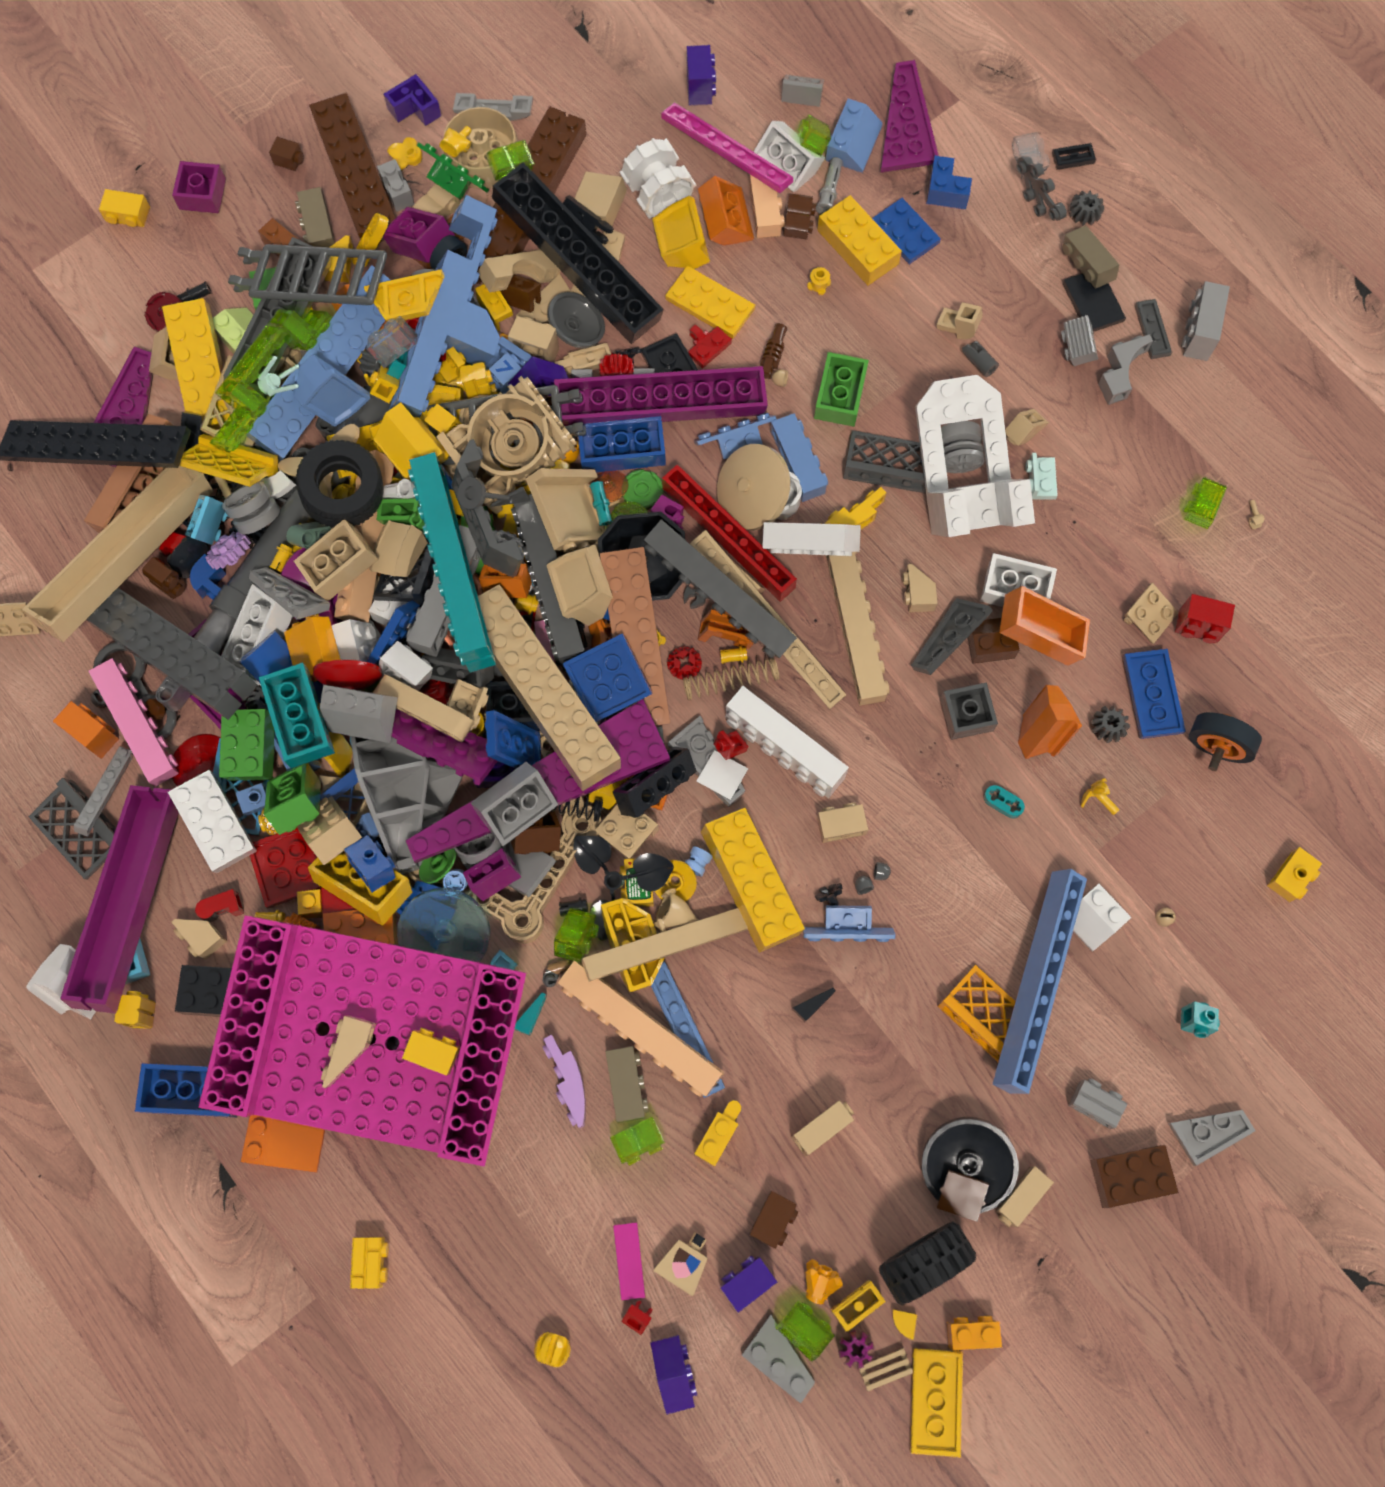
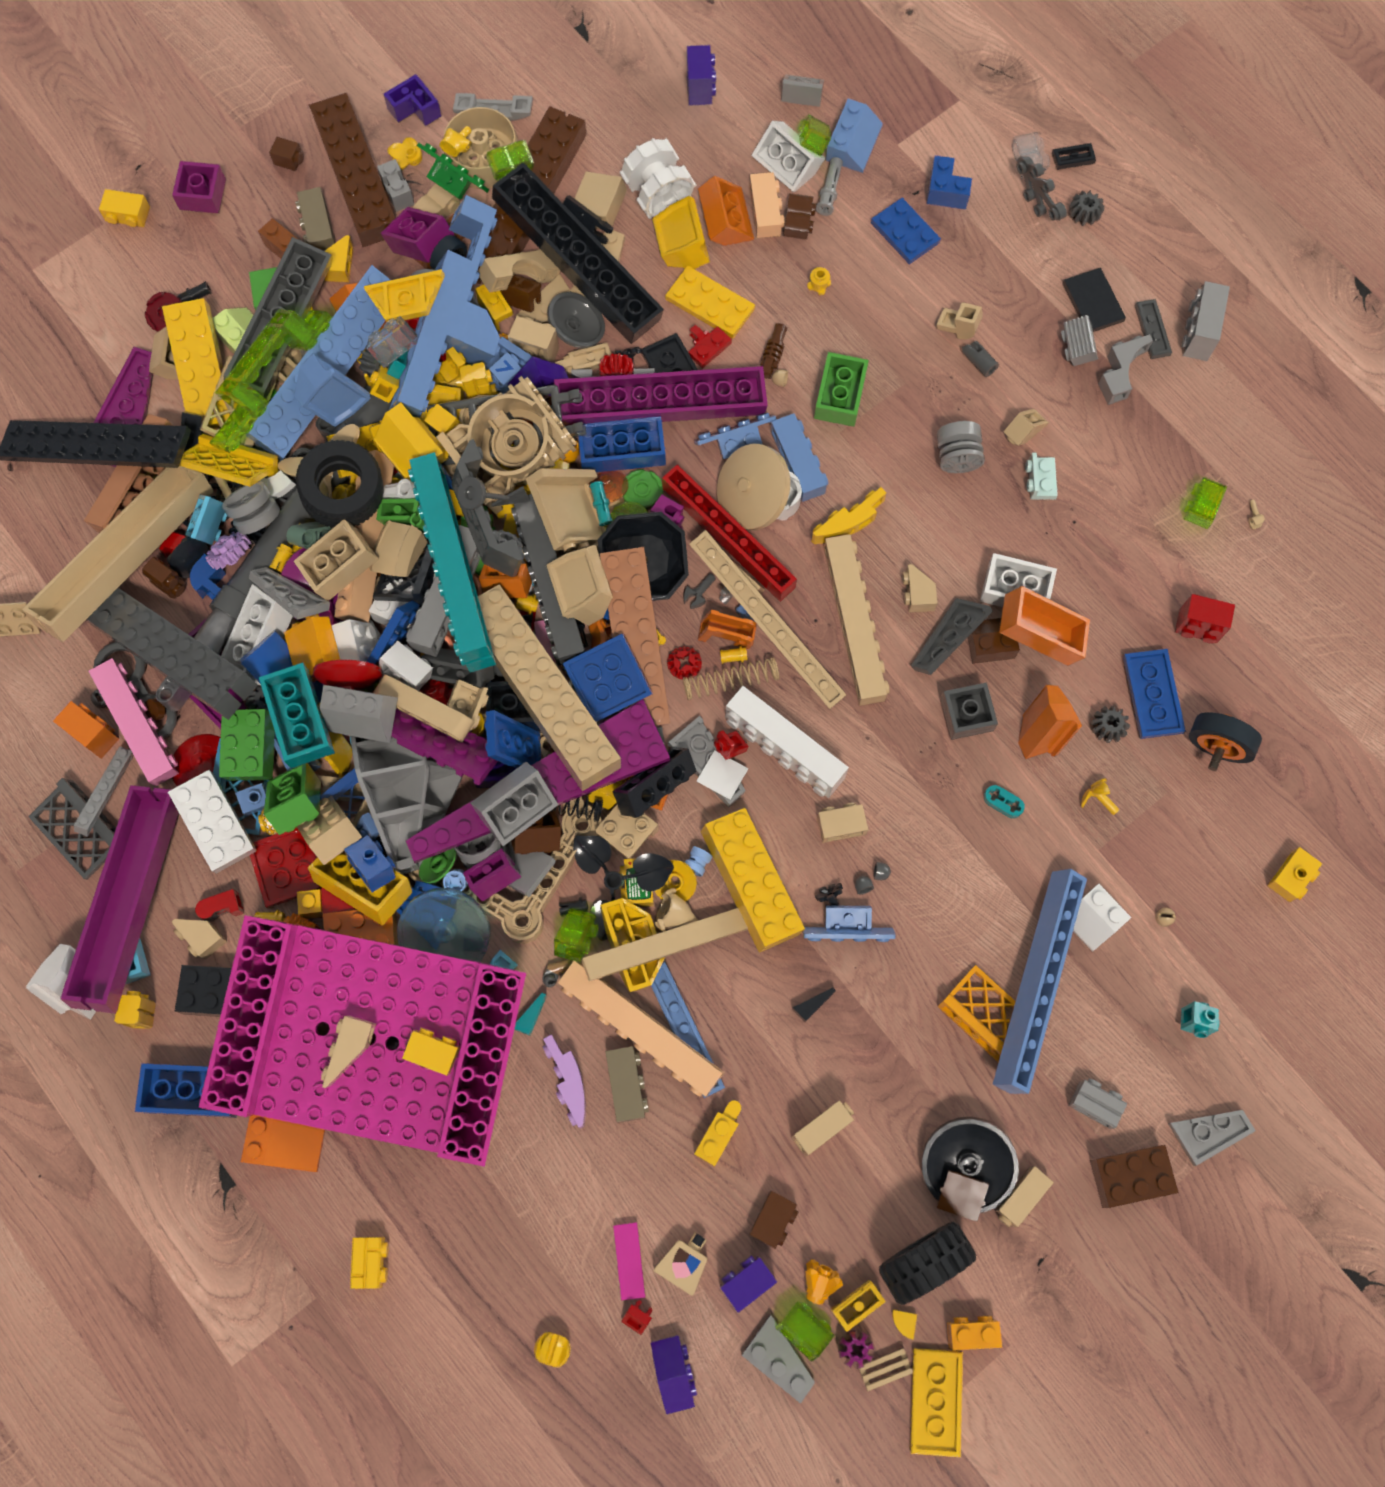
(262, 257): dark grey bar -> none
(270, 382): light aqua plant -> none
(372, 234): yellow beam -> none
(638, 1140): clear neon green brick -> none
(719, 589): dark grey brick -> none
(727, 147): dark pink tile -> none
(811, 538): white brick -> none
(859, 240): yellow brick -> none
(886, 474): dark grey fence -> none
(909, 129): magenta wing -> none
(978, 505): white bracket -> none
(1090, 257): dark tan brick -> none
(1151, 613): tan hinge -> none

